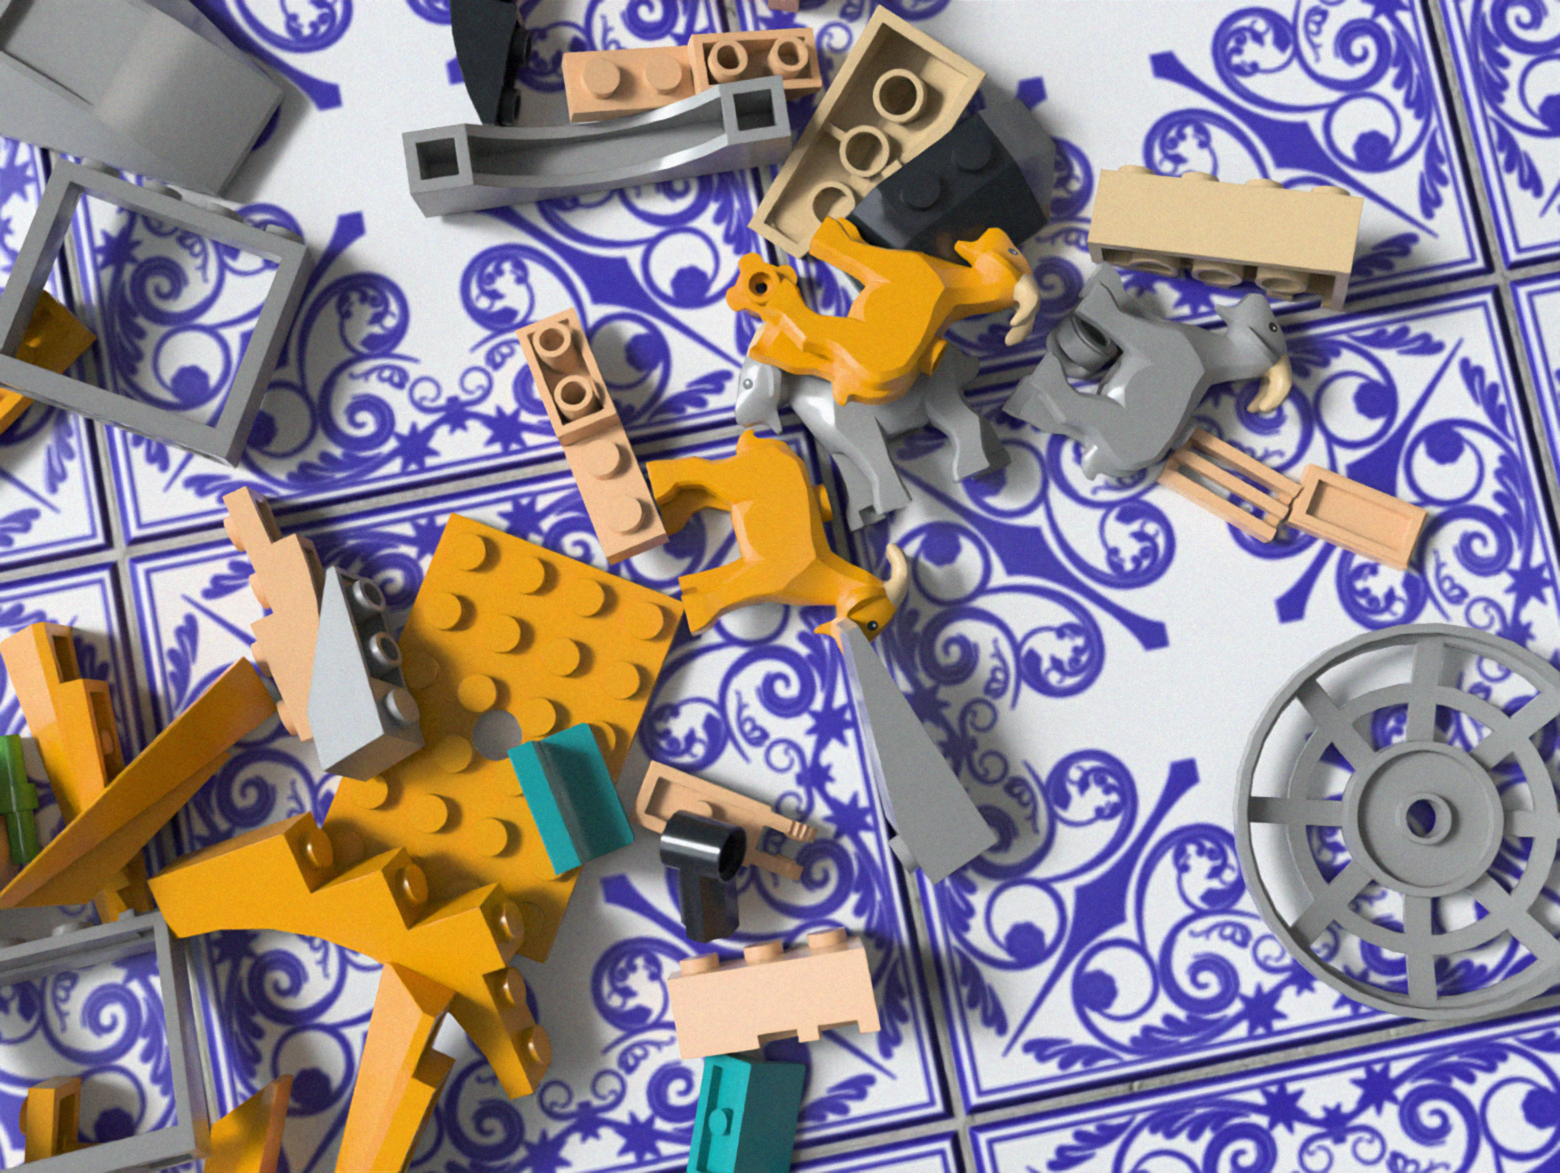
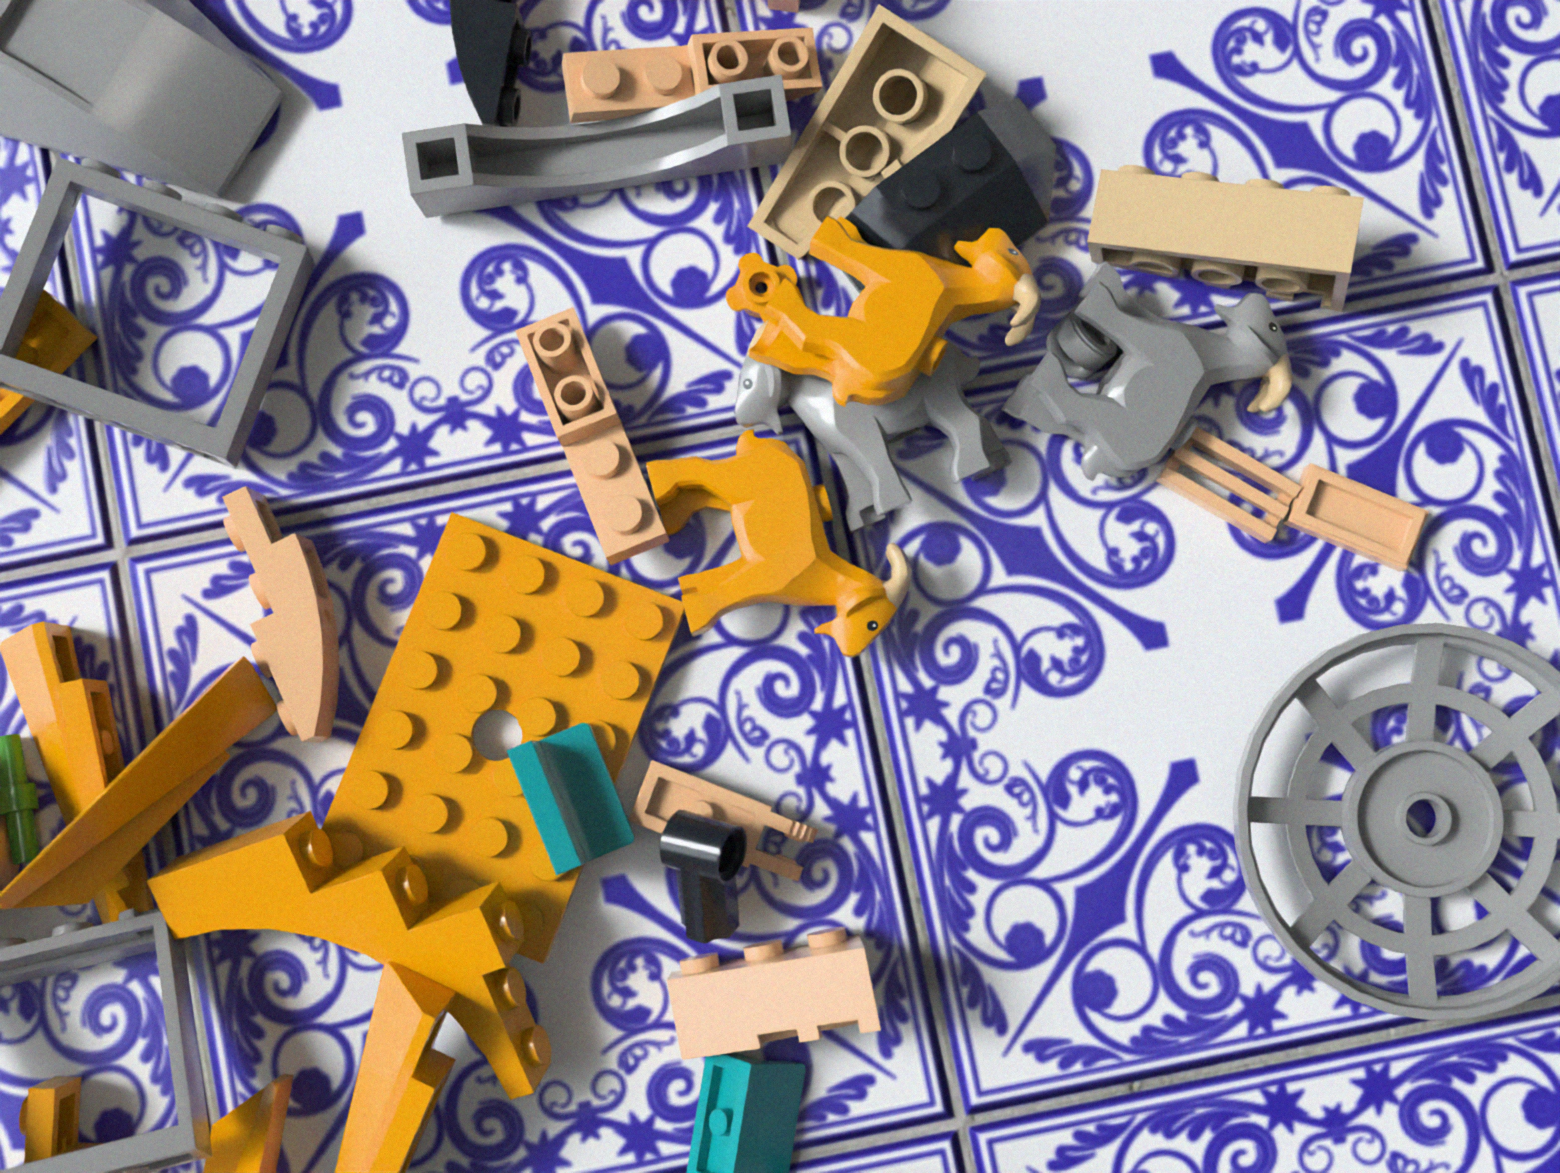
(357, 689): light grey slope -> none
(918, 789): light grey slope -> none

